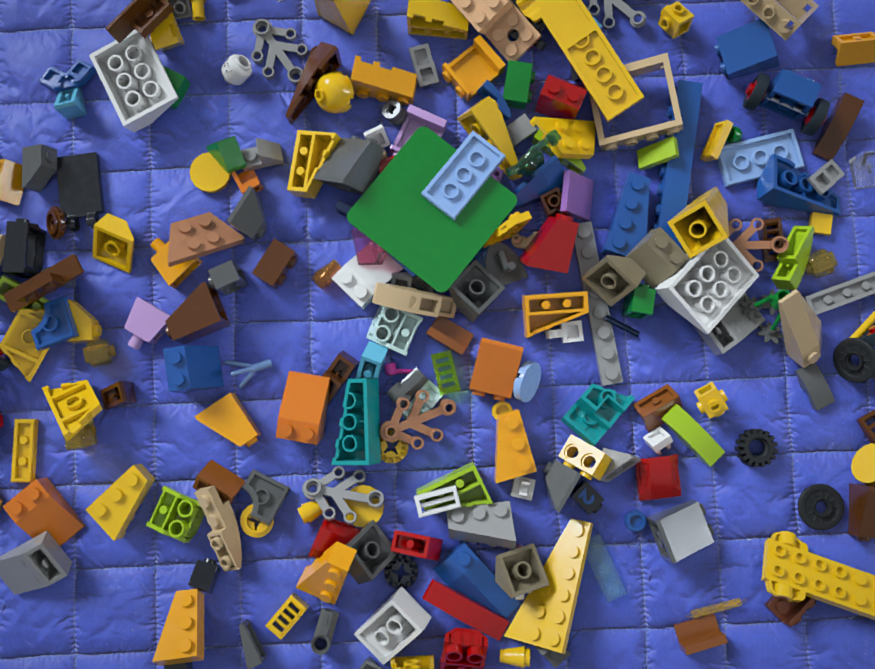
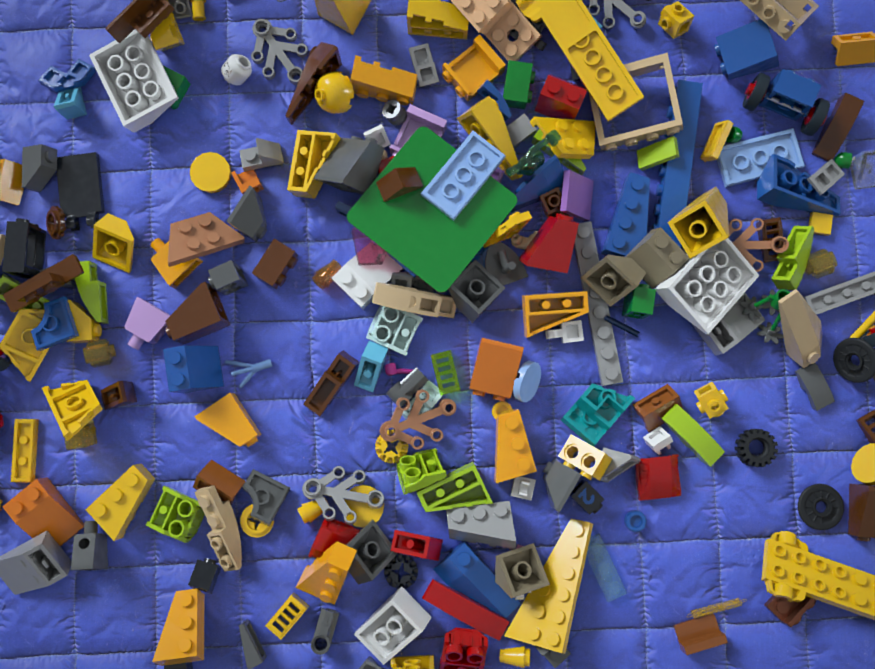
(90, 549): none -> dark grey torso
(93, 292): none -> lime slope
(227, 154): green slope -> none
(303, 408): orange slope -> none
(360, 424): teal wedge -> none
(398, 183): none -> reddish brown slope
(419, 470): none -> lime slope
(432, 502): white tile -> none
(450, 335): dark orange panel -> none
(681, 530): slope -> none
(844, 160): none -> green hinge

